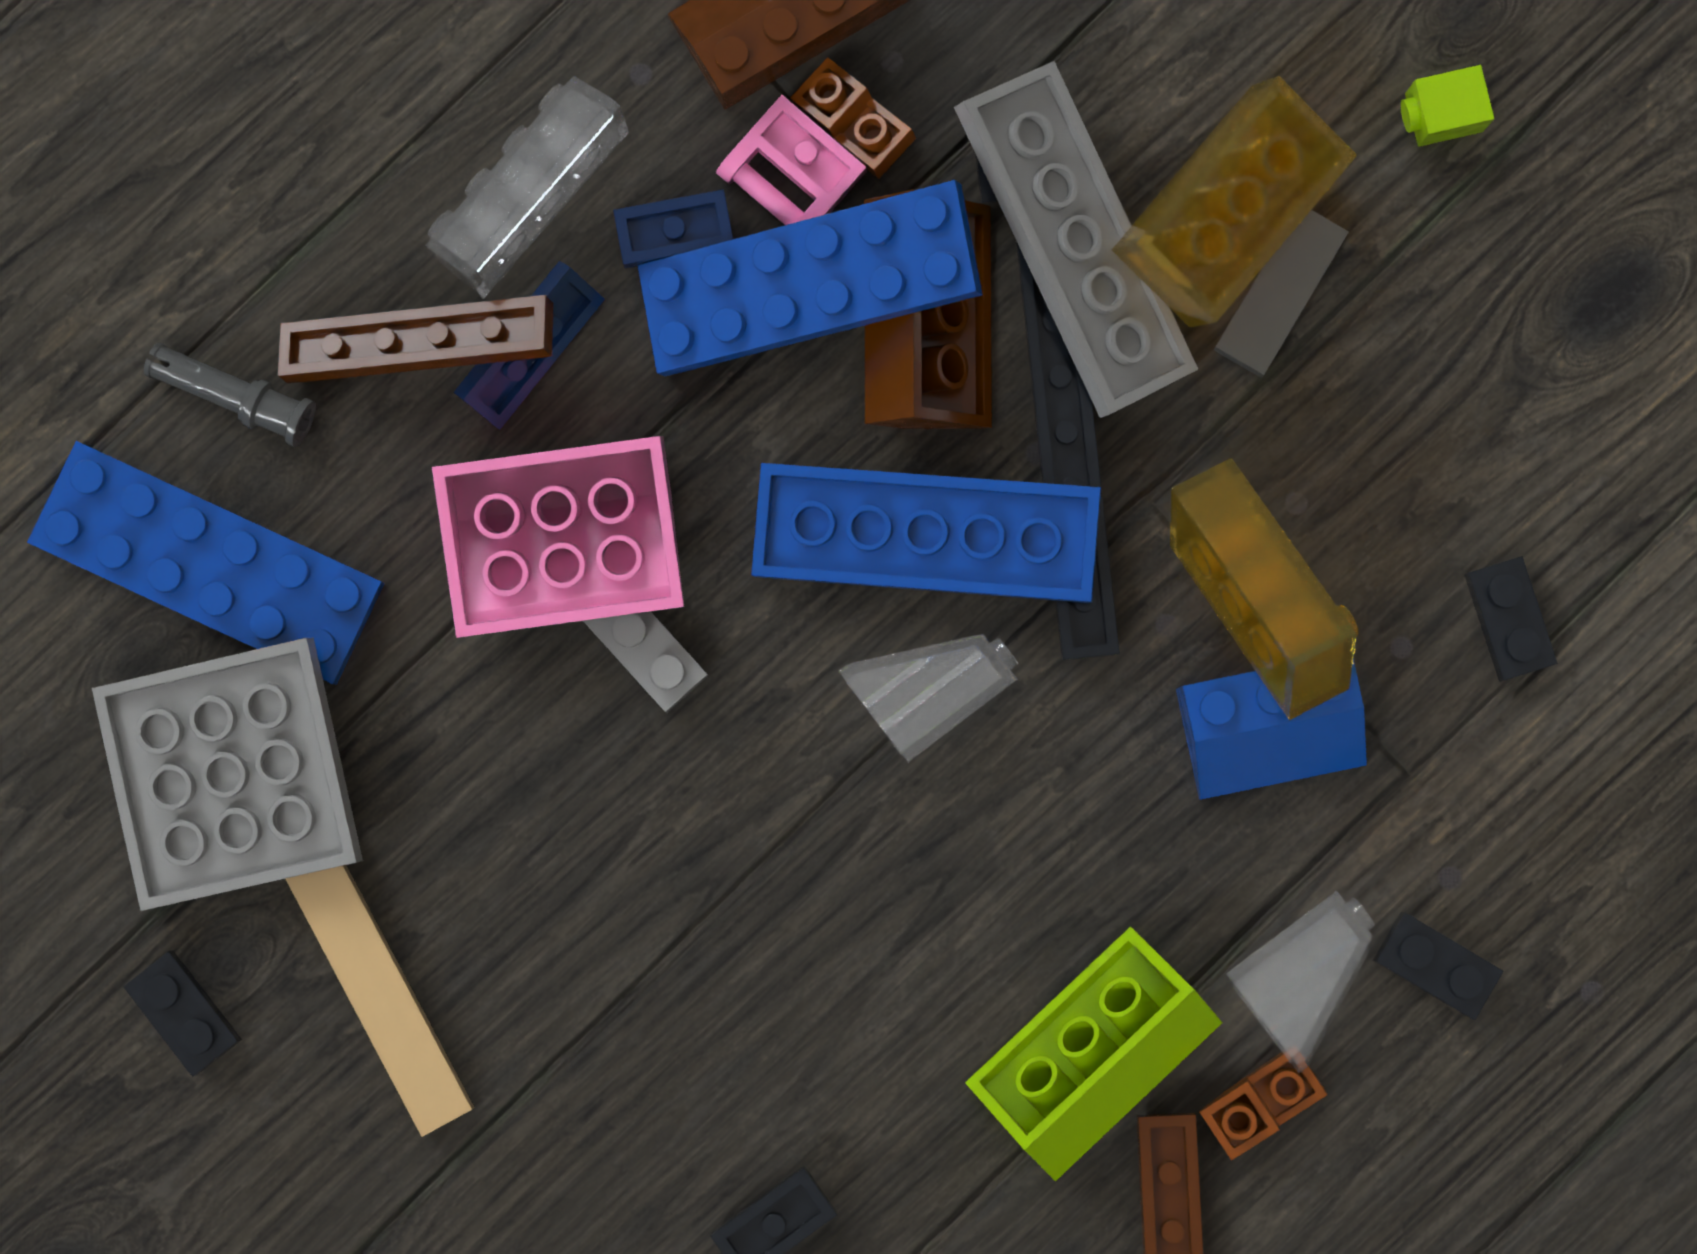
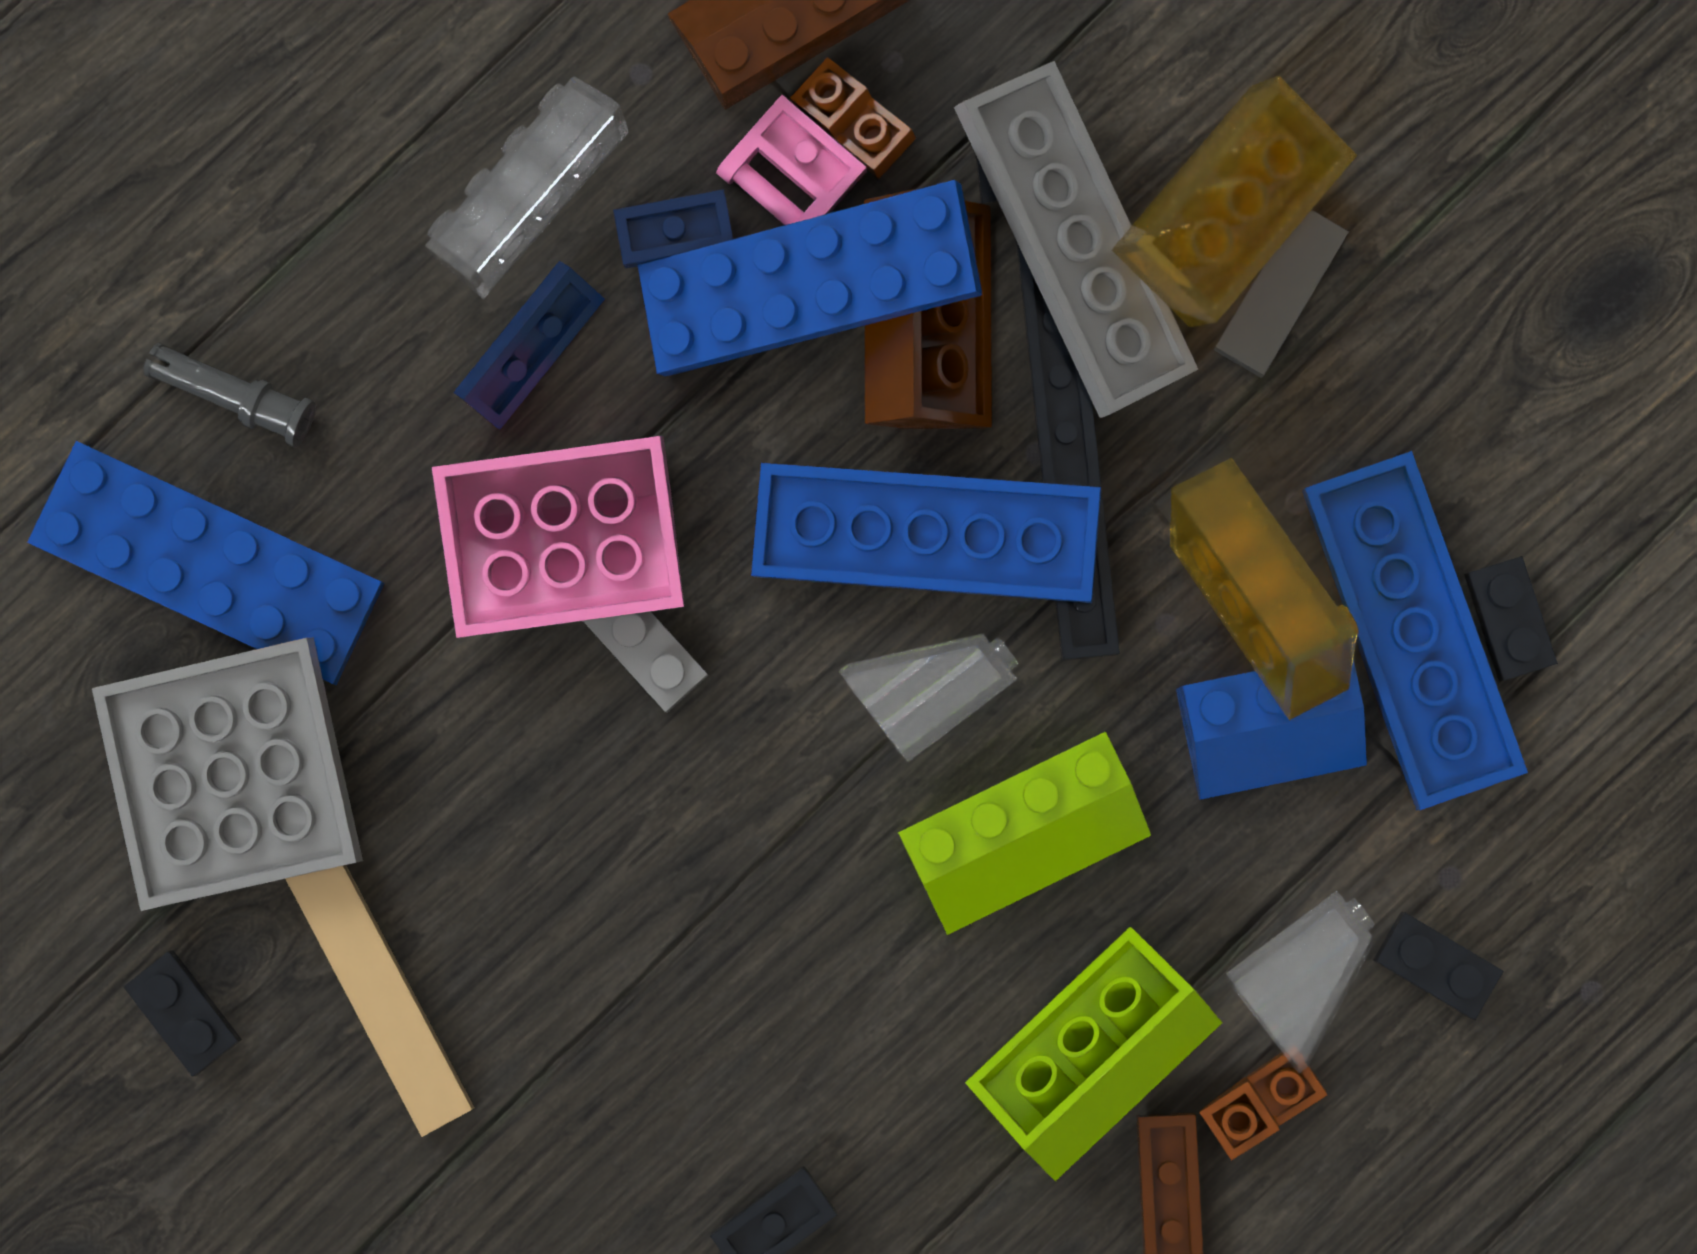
(416, 339): plate -> none
(1025, 833): none -> lime slope
(1414, 631): none -> blue plate
(1447, 106): lime brick -> none

